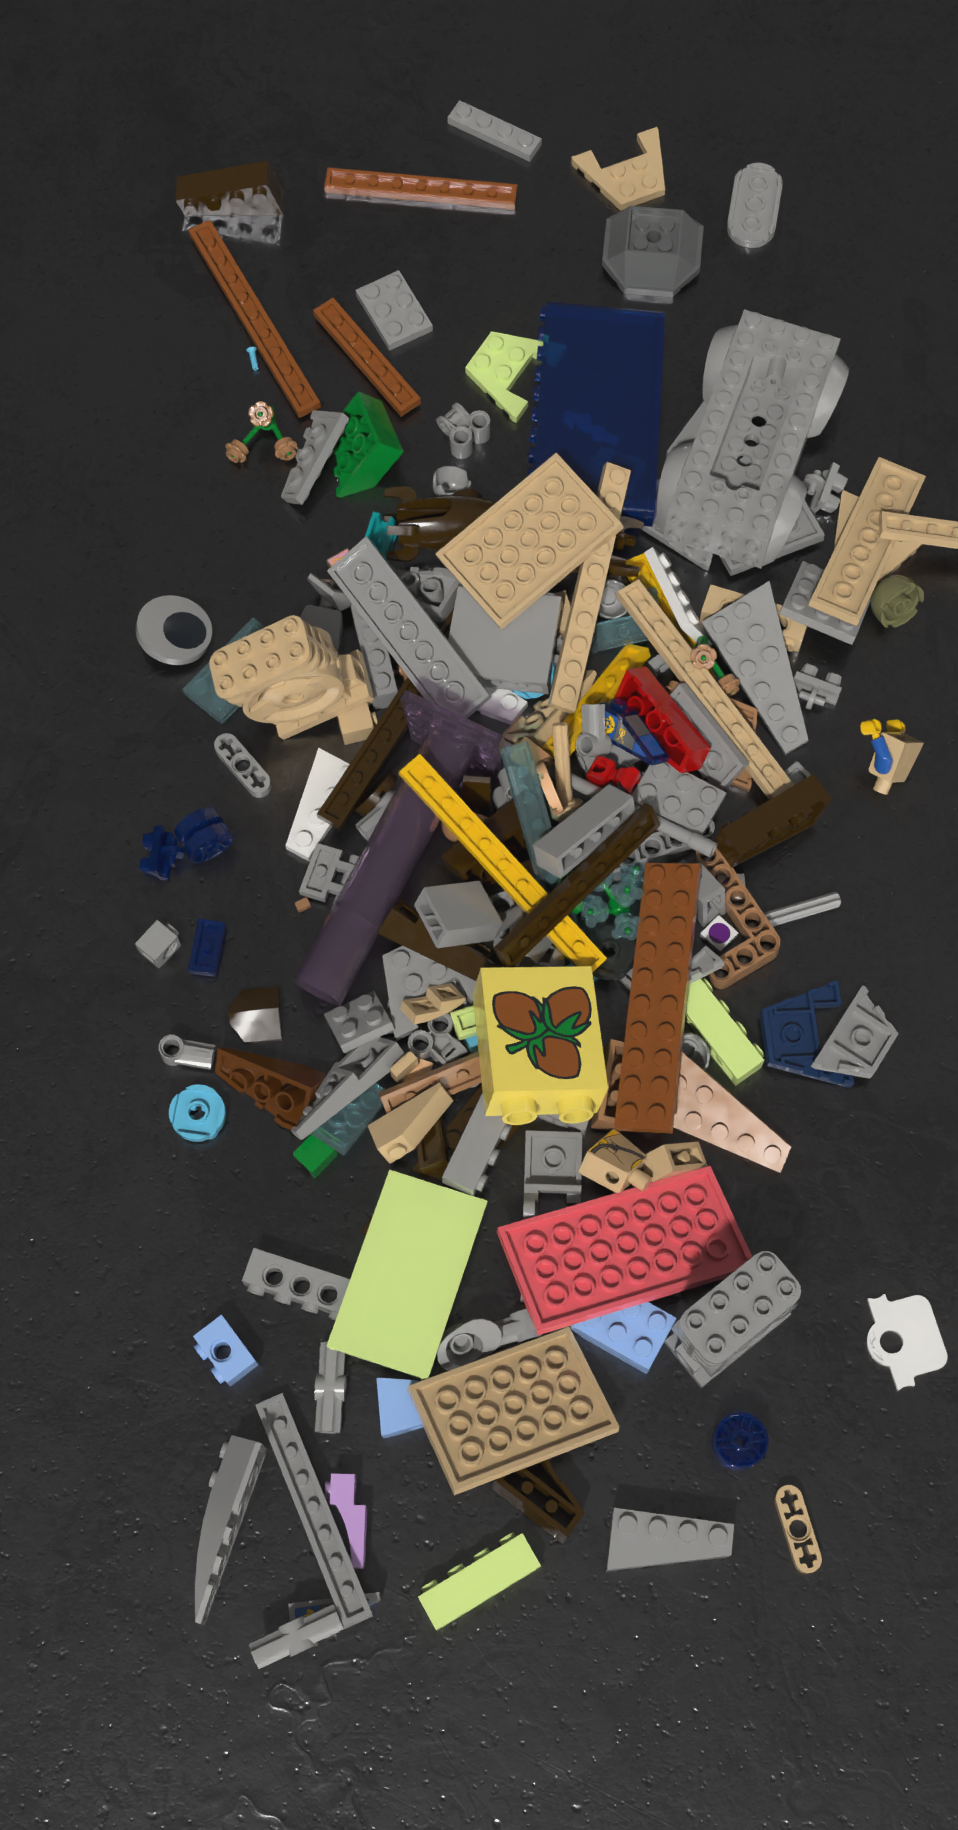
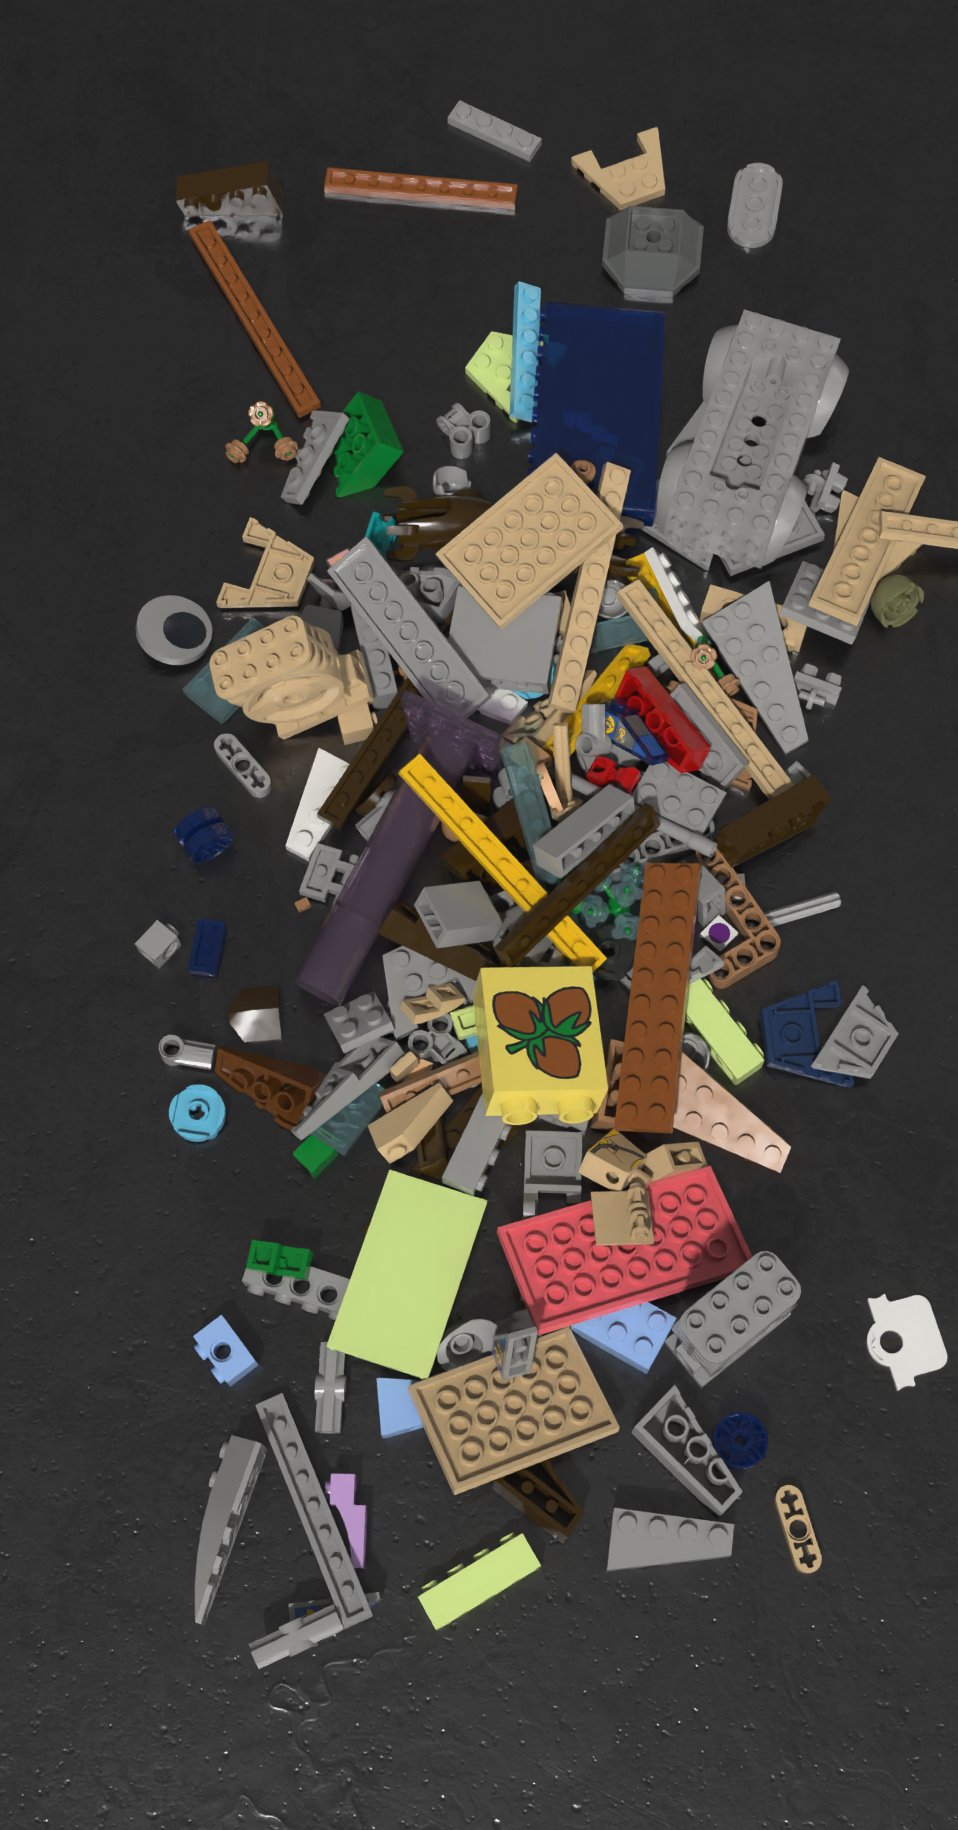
(163, 853): clear blue hips -> none
(251, 350): medium azure piece -> none
(279, 577): none -> tan wing
(279, 1260): none -> green slope
(367, 357): dark orange plate -> none
(394, 310): light grey plate -> none
(514, 1351): none -> light grey slope
(524, 350): none -> medium azure plate
(588, 467): none -> medium nougat plate
(622, 1217): none -> tan hinge
(687, 1452): none -> light grey wedge
(893, 752): torso -> none

